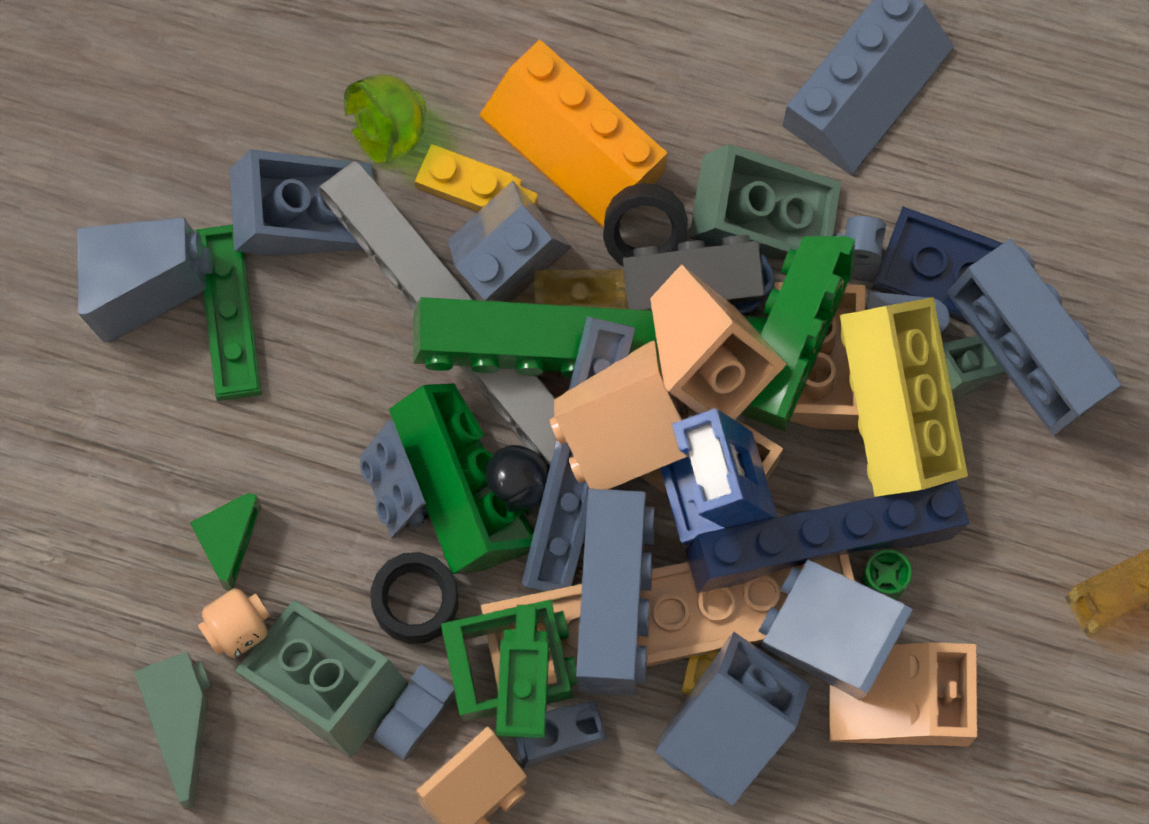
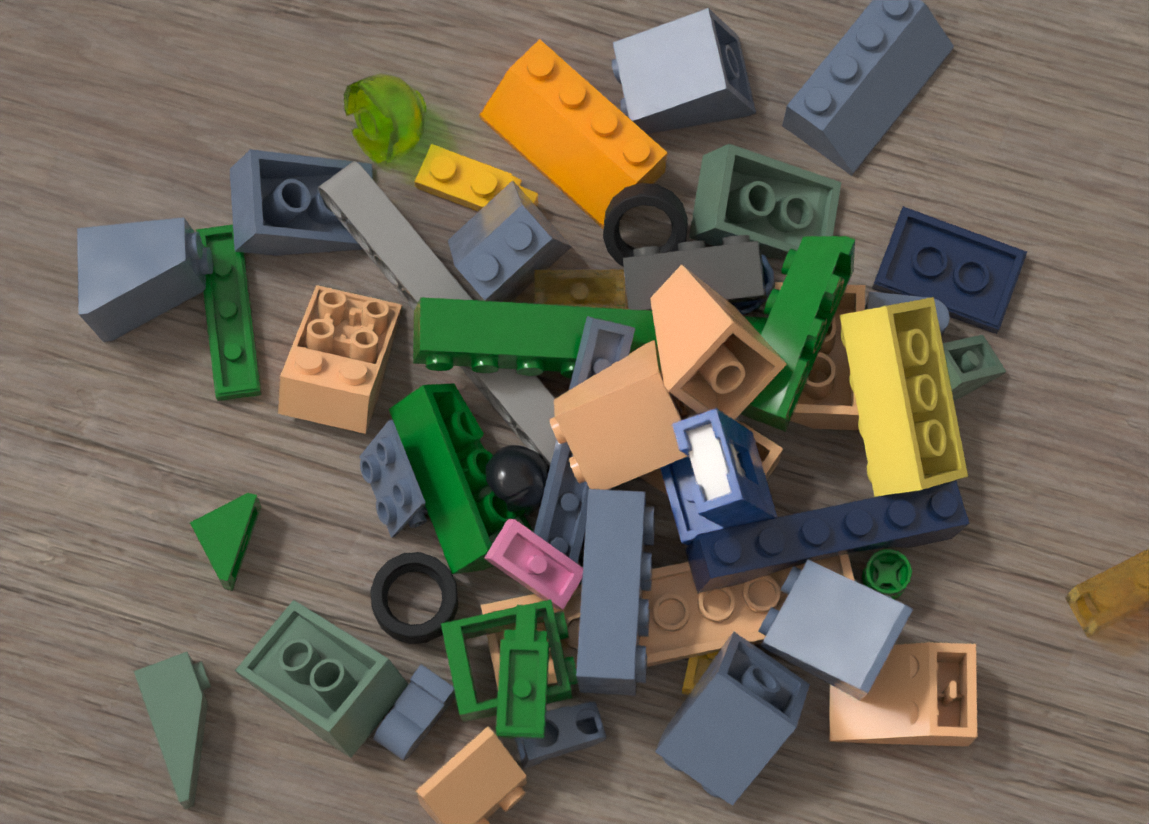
(234, 623): light nougat head -> none
(338, 359): none -> light nougat slope
(535, 564): none -> bright pink plate
(683, 74): none -> slope
(869, 239): sand blue leg -> none
(1033, 336): sand blue brick -> none

